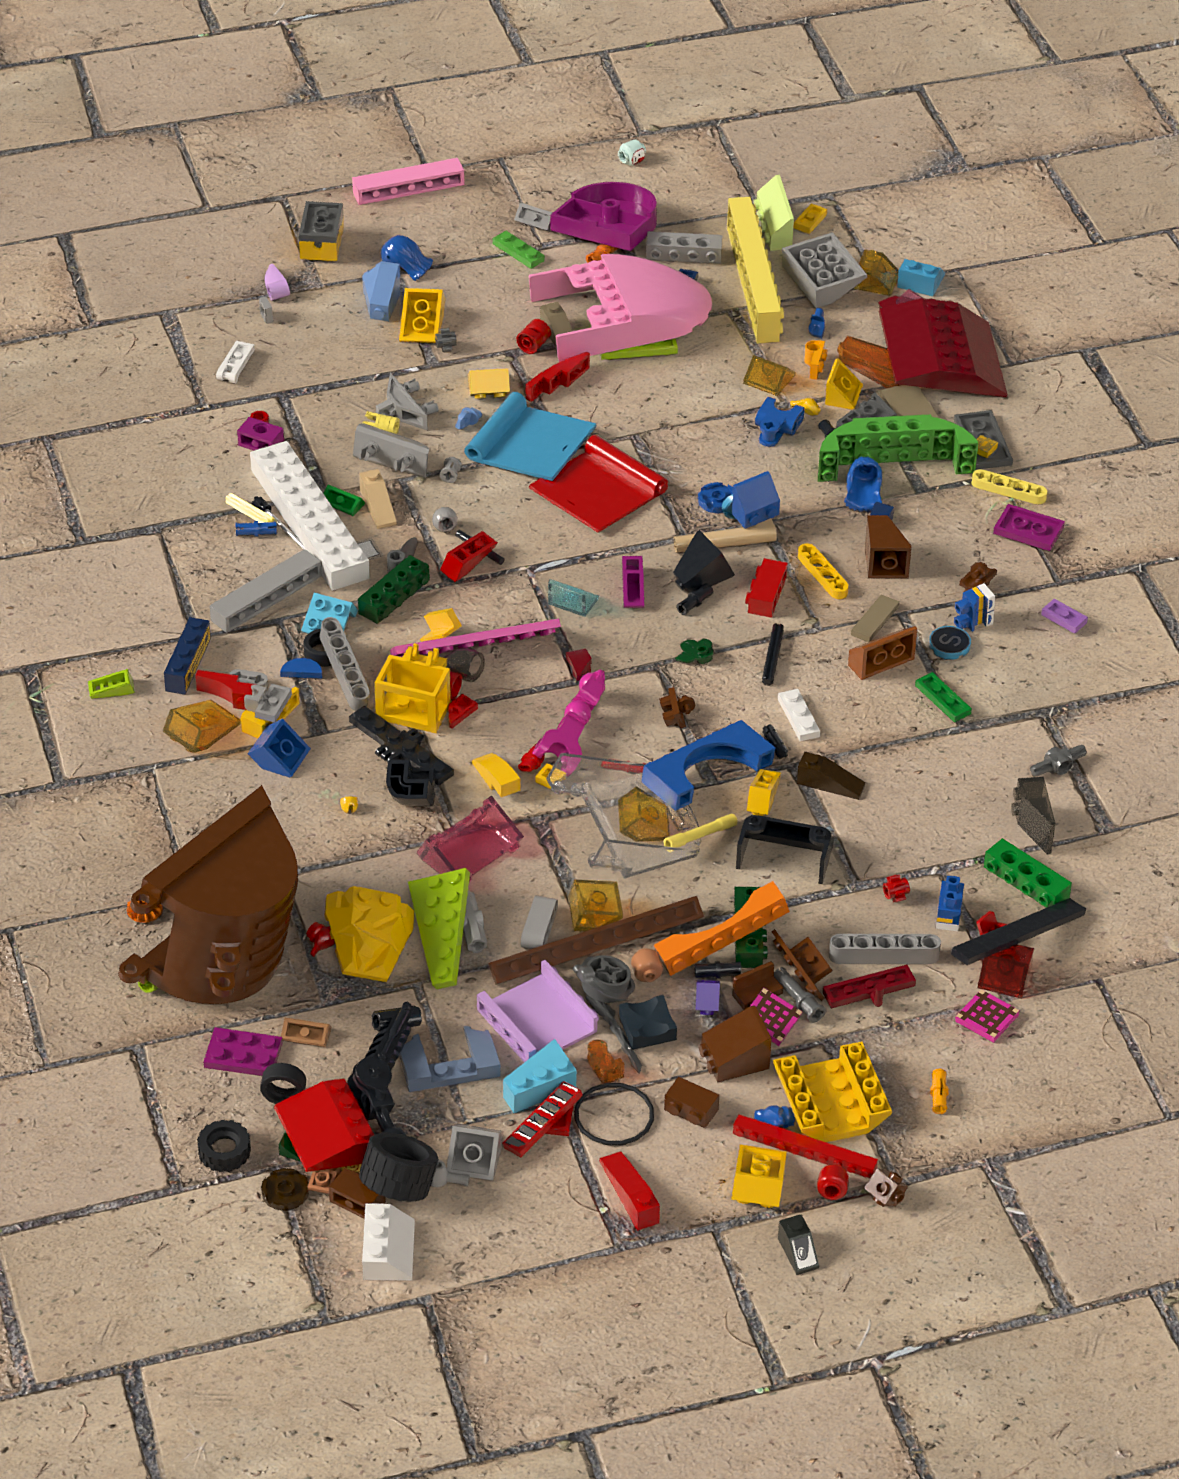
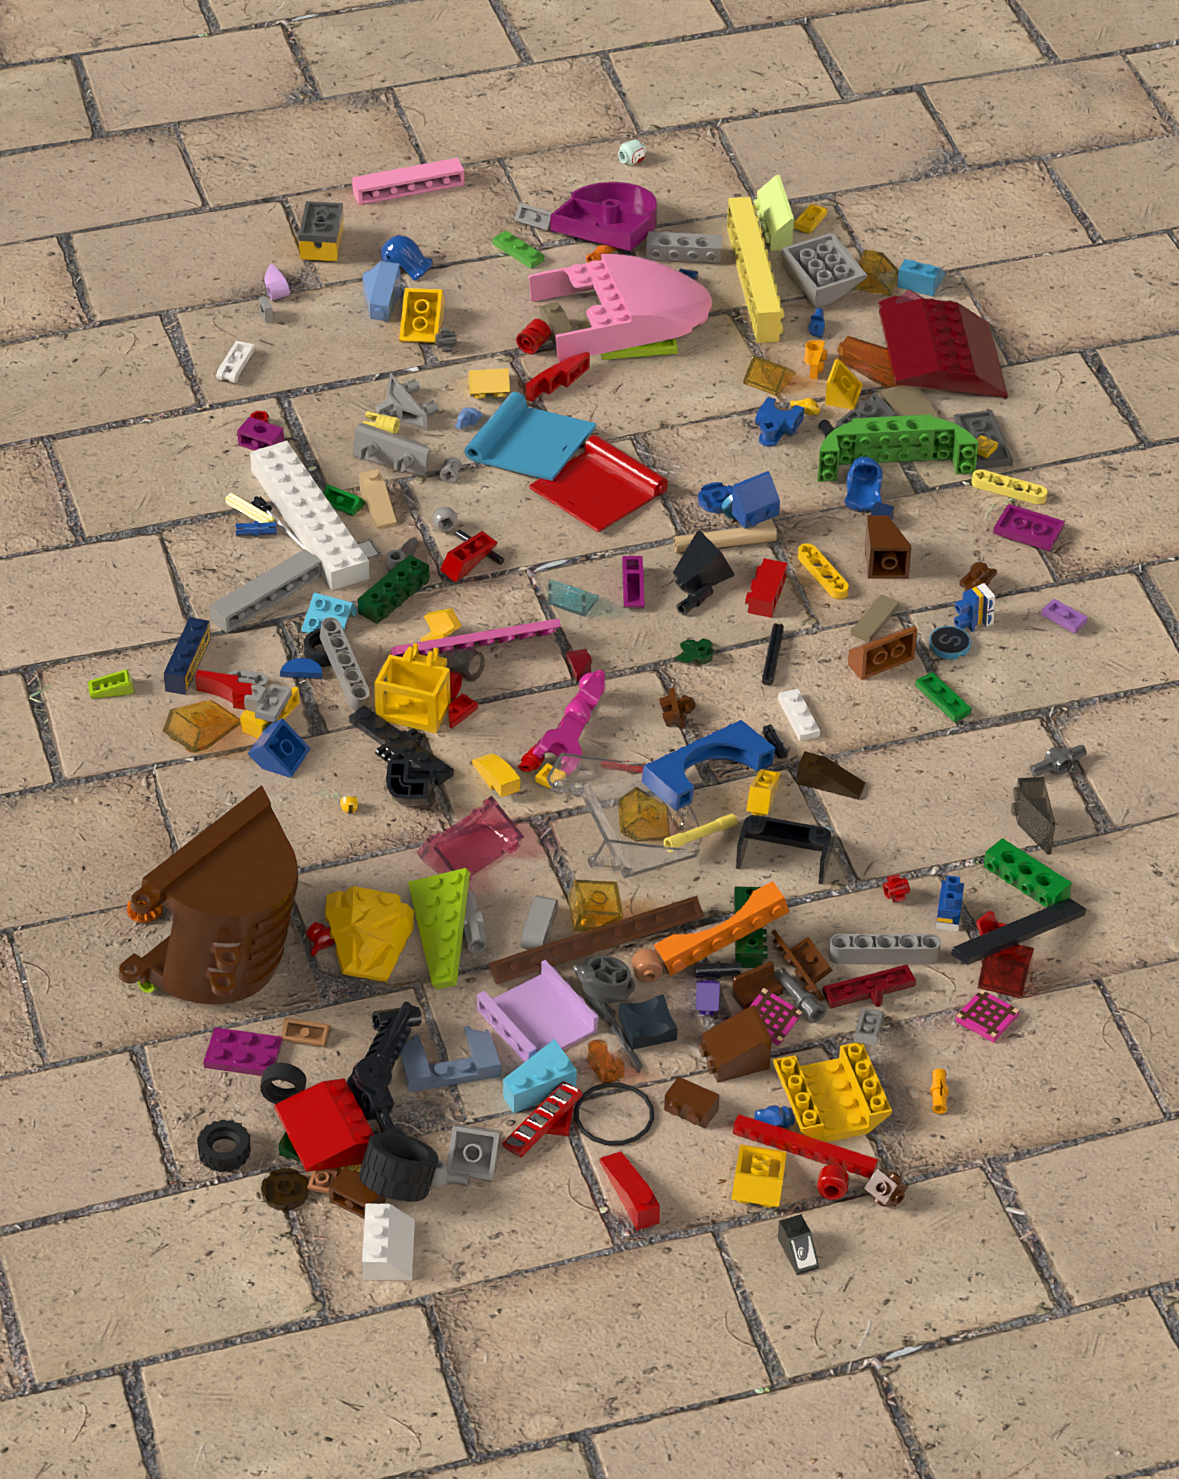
(869, 1026): none -> light grey tile

